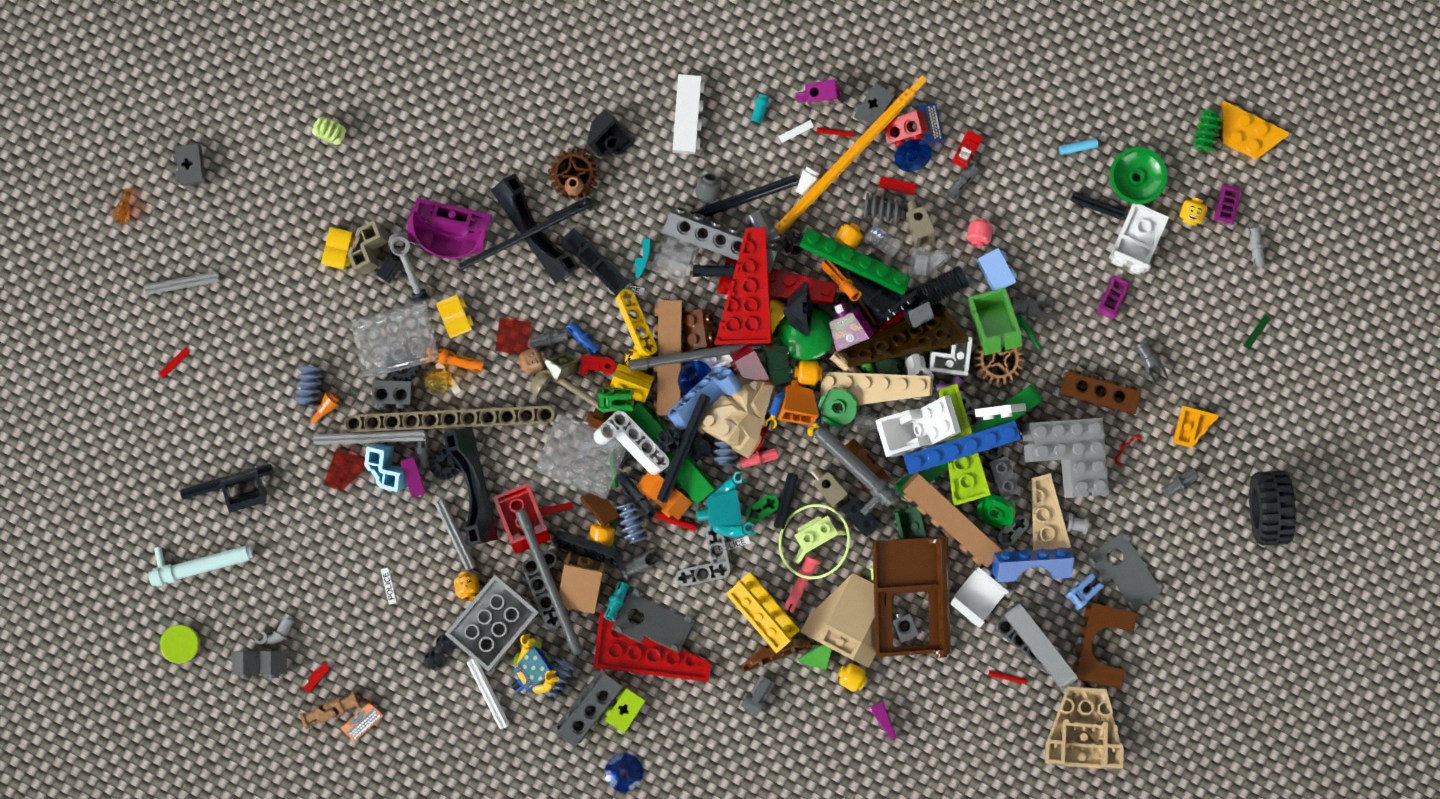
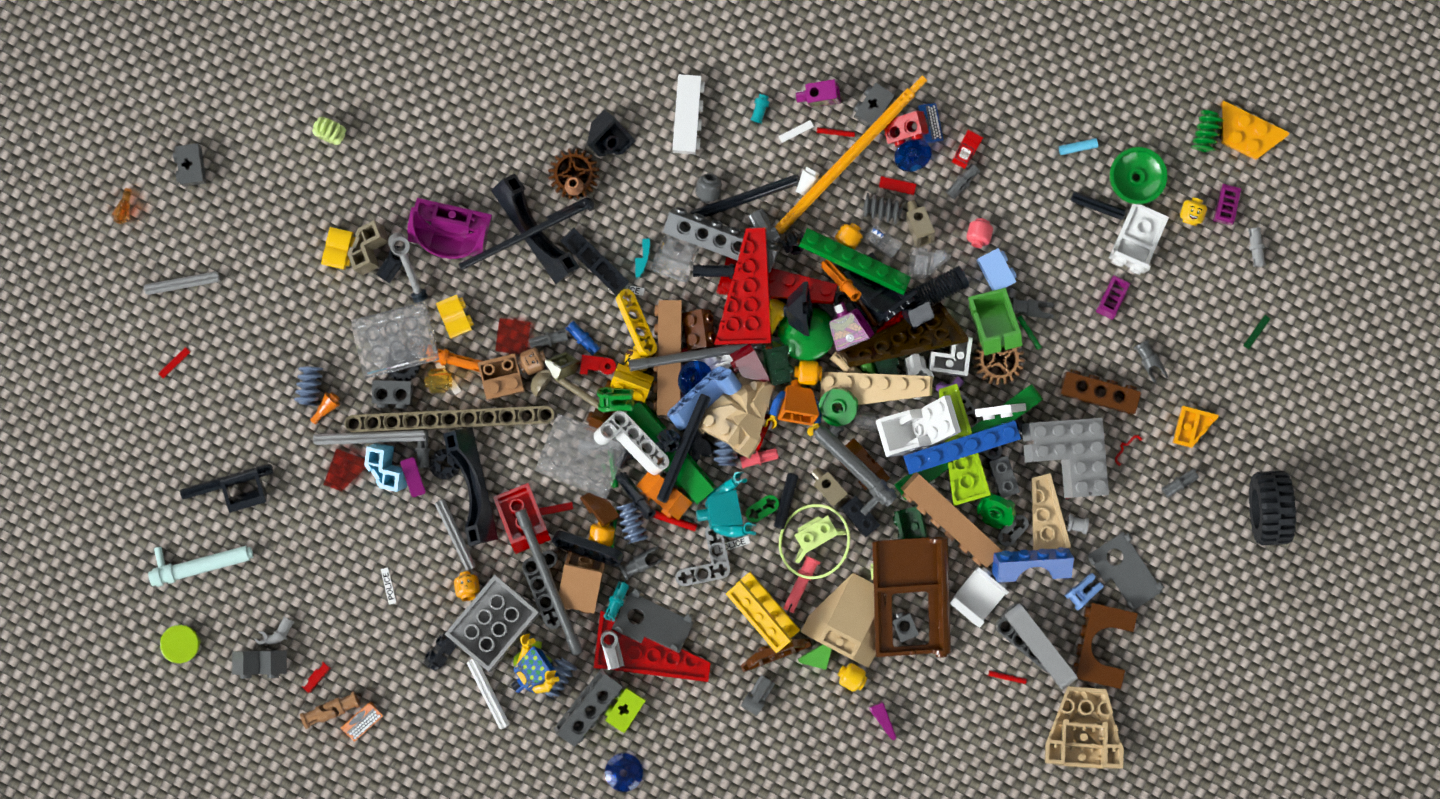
(501, 377): none -> medium nougat slope
(612, 651): none -> light grey piece

